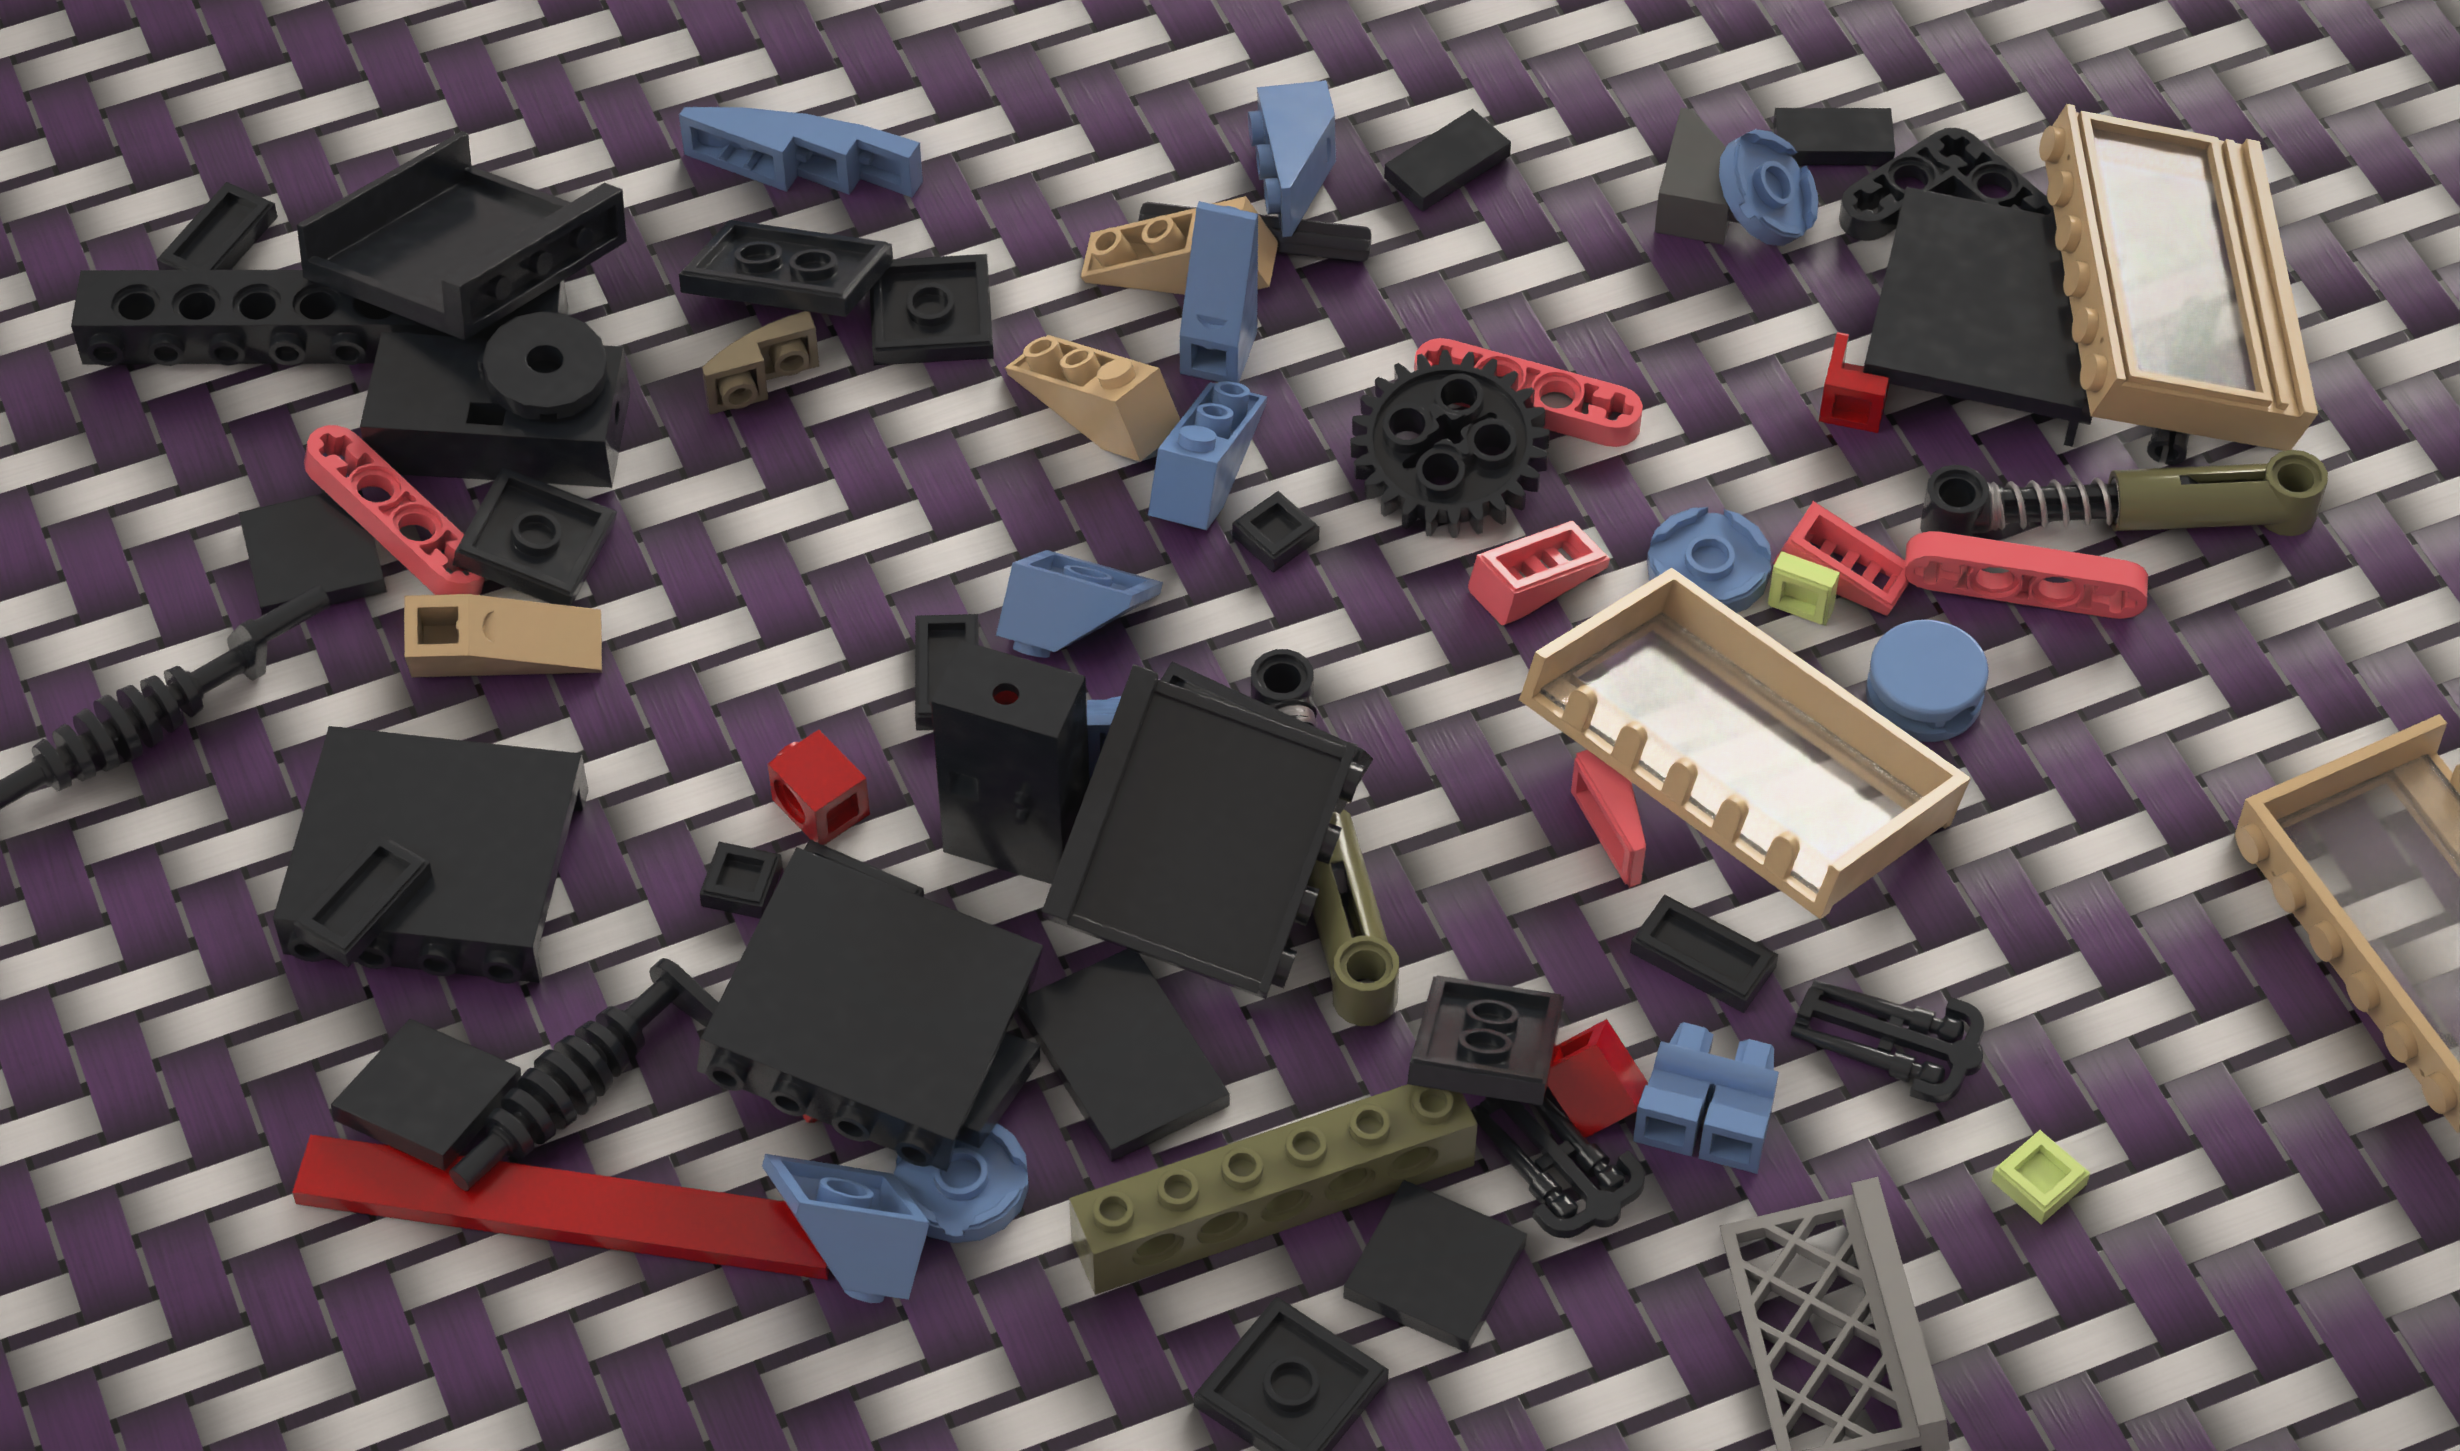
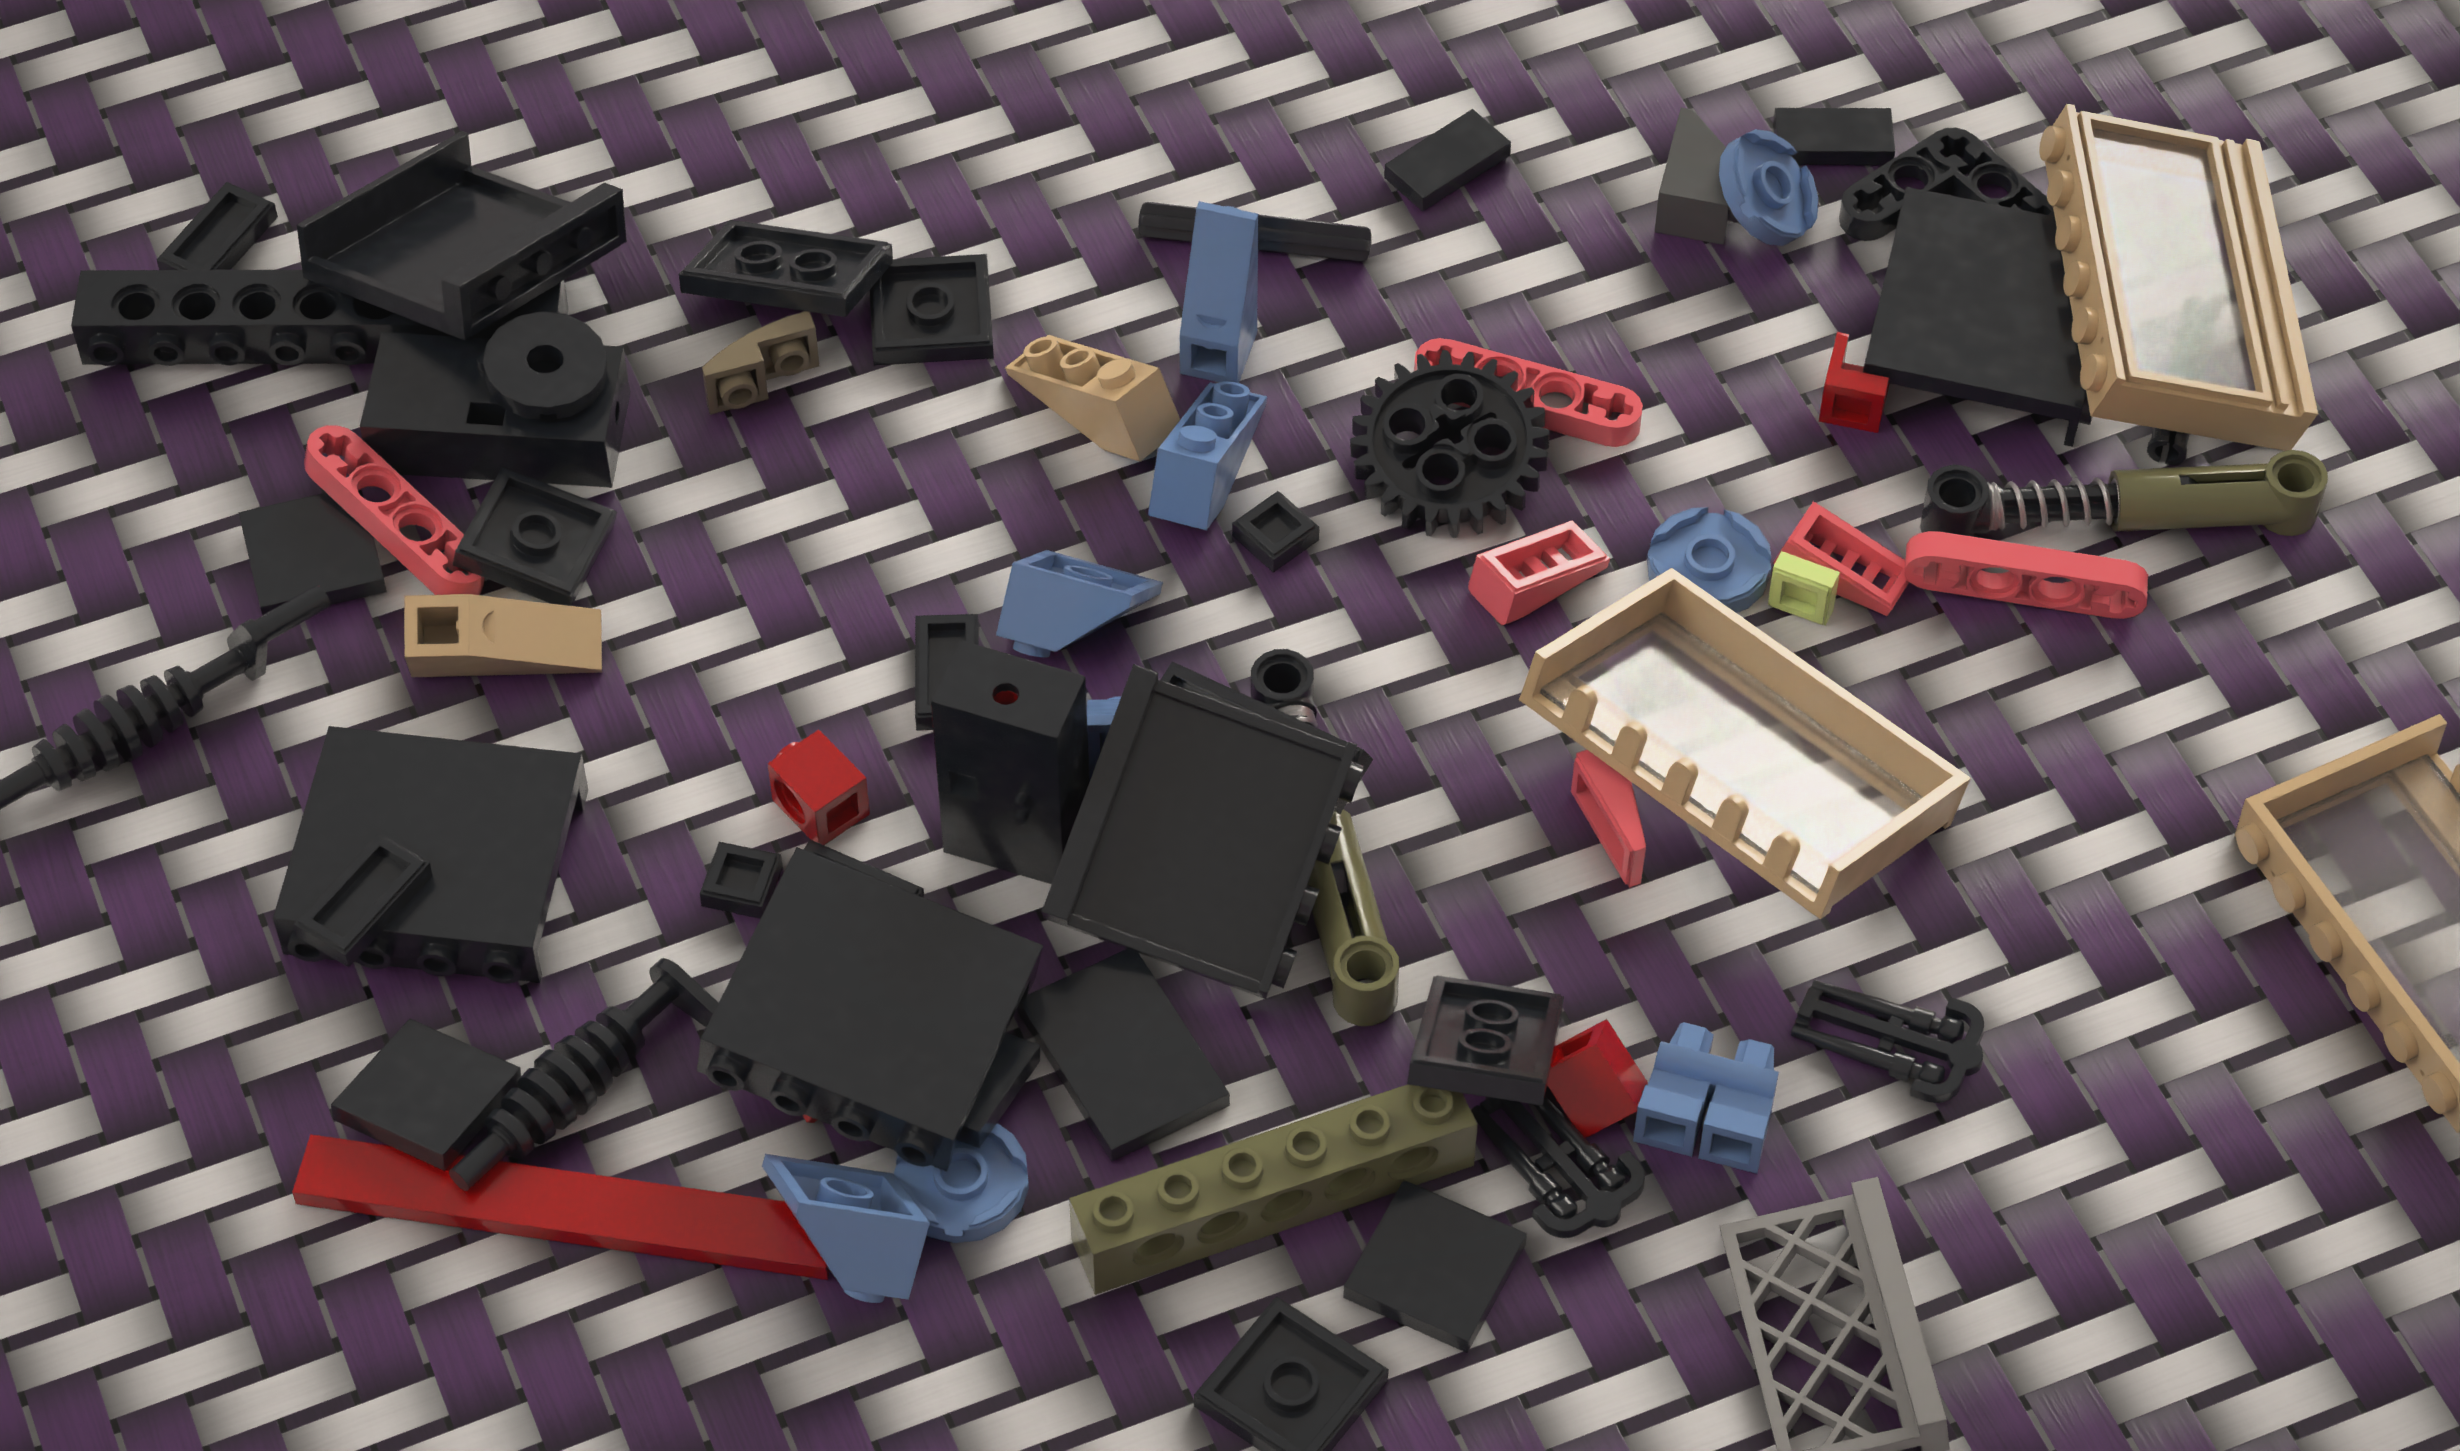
(784, 145): medium blue slope -> none
(1157, 252): tan slope -> none
(1293, 146): medium blue slope -> none
(1704, 953): black tile -> none
(1928, 679): medium blue head -> none
(2040, 1177): yellowish green tile -> none

